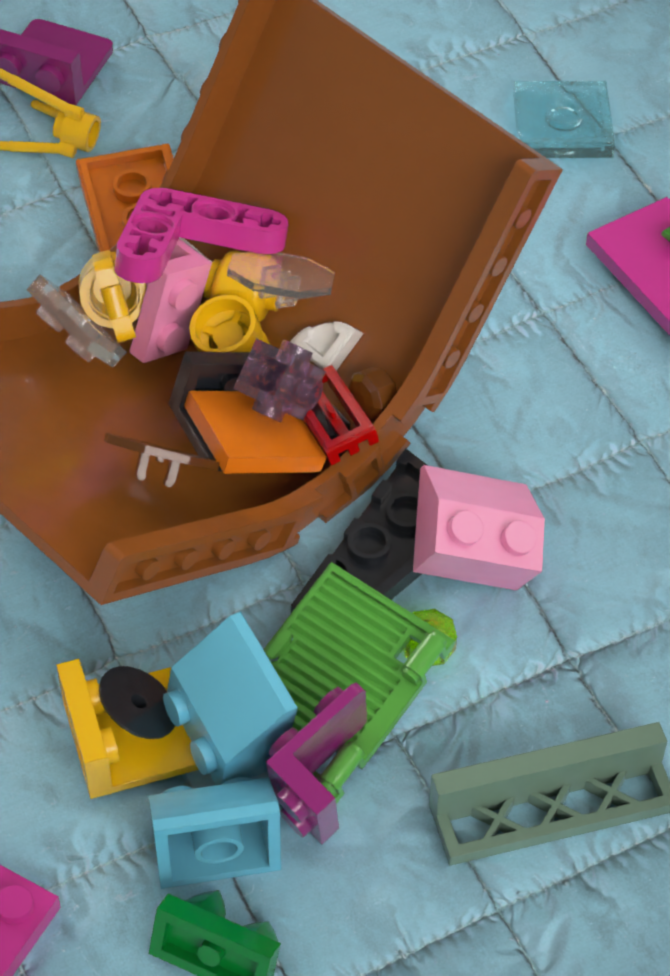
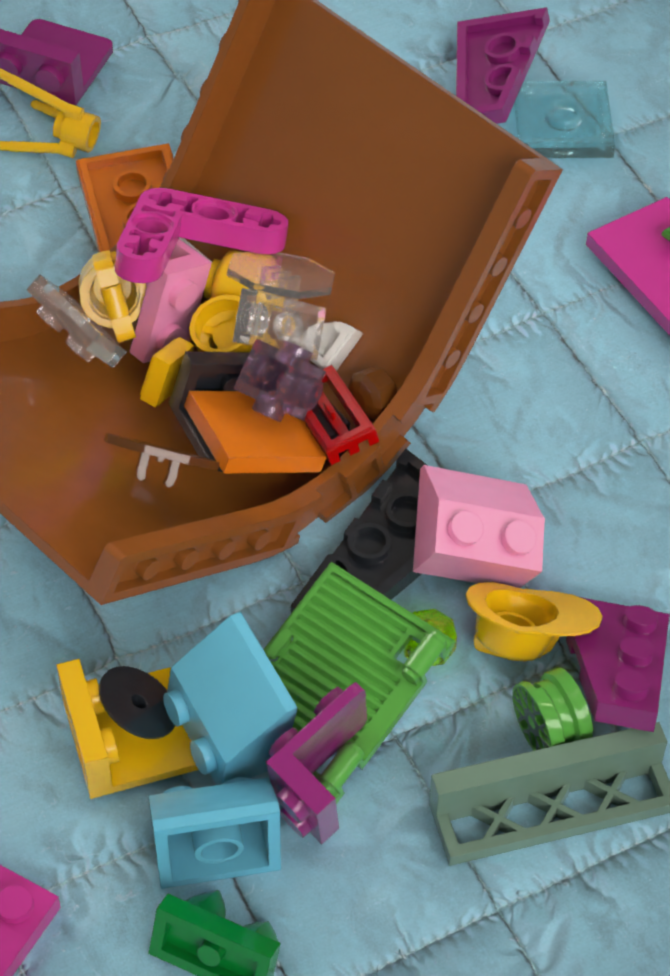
(164, 371): none -> yellow tile
(278, 318): none -> clear plate
(496, 58): none -> magenta wing
(526, 622): none -> yellow piece
(552, 710): none -> bright green wheel
(623, 664): none -> magenta wing

